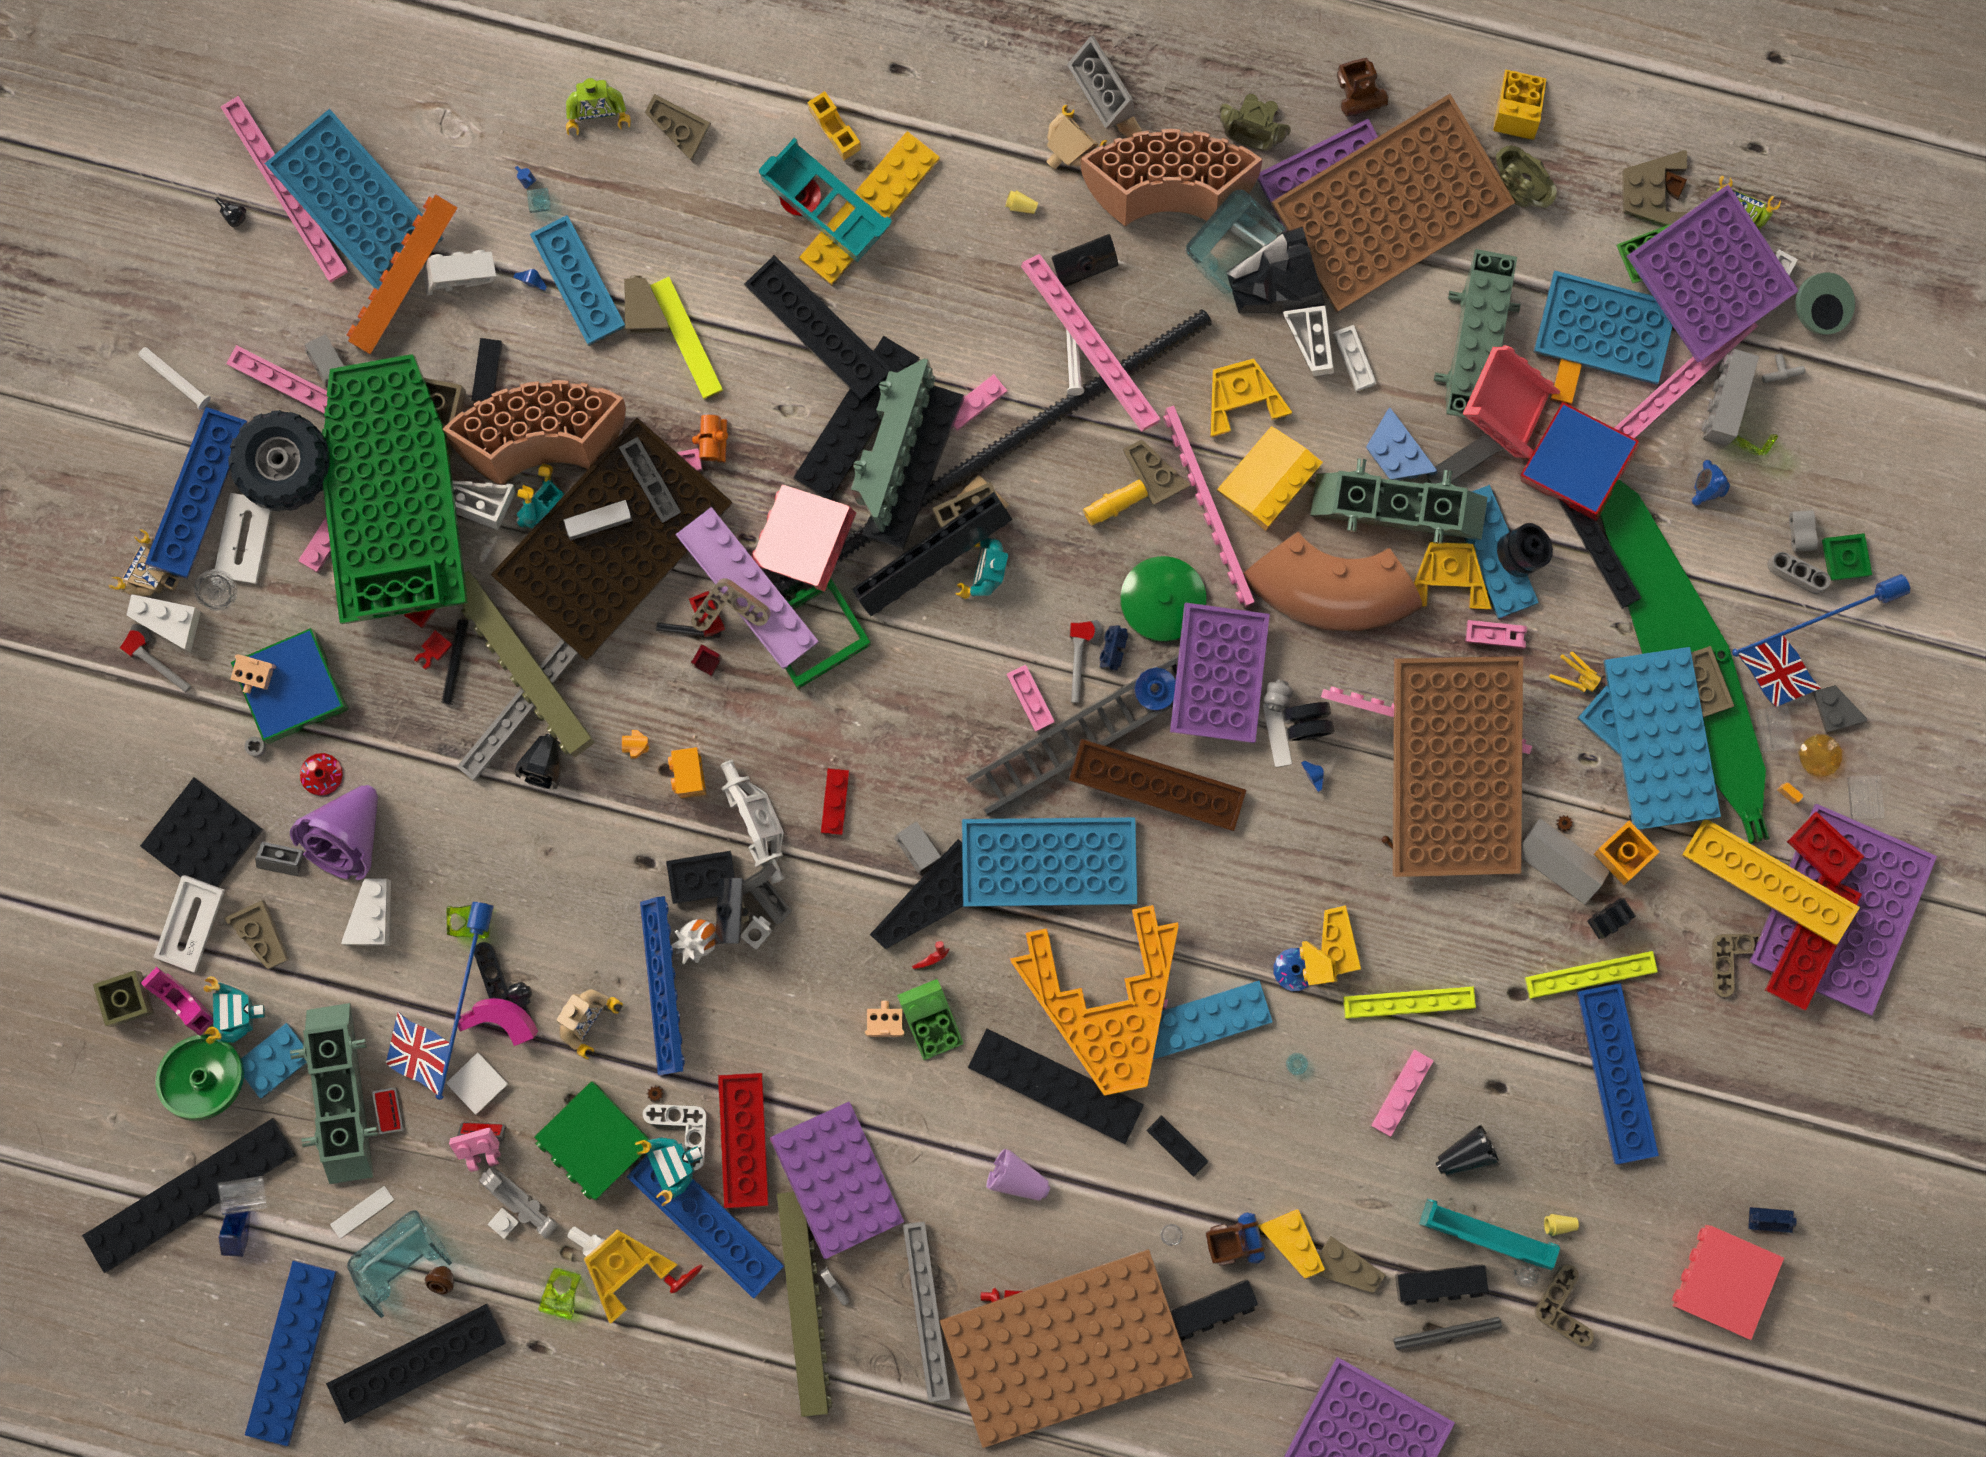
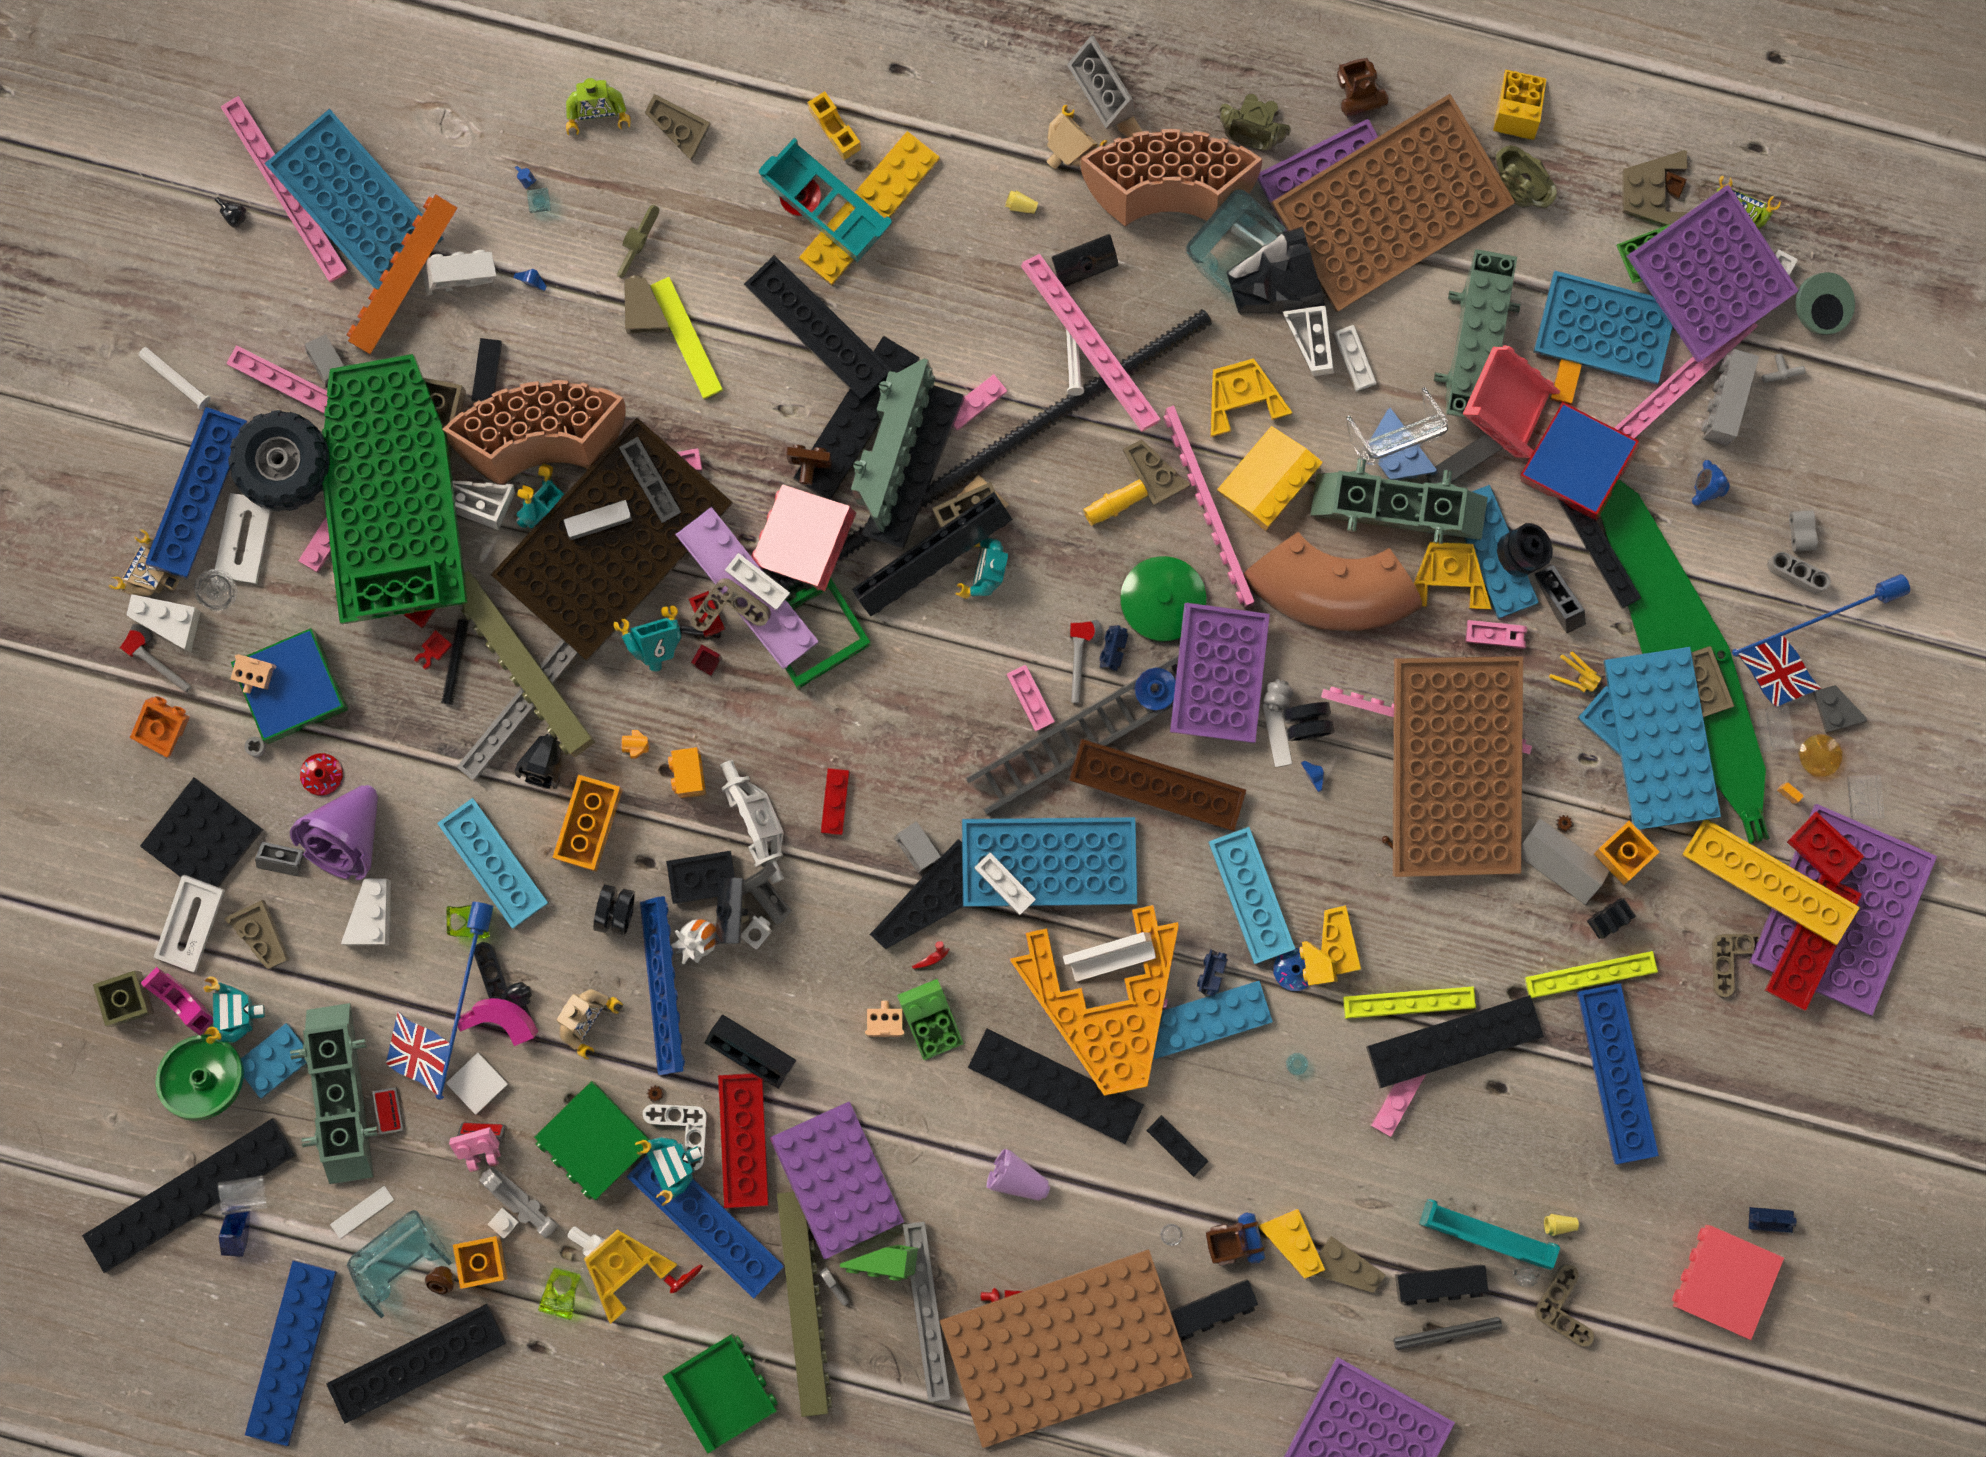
(159, 725): none -> orange plate
(480, 1262): none -> light orange brick
(492, 863): none -> medium azure plate
(577, 280): dark azure plate -> none
(587, 823): none -> light orange brick
(614, 910): none -> black wheel
(636, 238): none -> olive piece
(653, 641): none -> teal torso
(712, 438): orange pin -> none
(721, 1392): none -> green panel
(750, 1051): none -> black brick
(757, 581): none -> white plate
(808, 459): none -> reddish brown plate
(895, 1261): none -> bright green slope
(1004, 883): none -> white plate
(1111, 956): none -> white panel
(1208, 980): none -> dark blue hinge
(1251, 895): none -> medium azure plate
(1401, 439): none -> clear windscreen
(1454, 1041): none -> black plate
(1468, 1154): black cone -> none
(1561, 599): none -> black slope
(1750, 448): clear neon green piece -> none
(1847, 557): green plate -> none

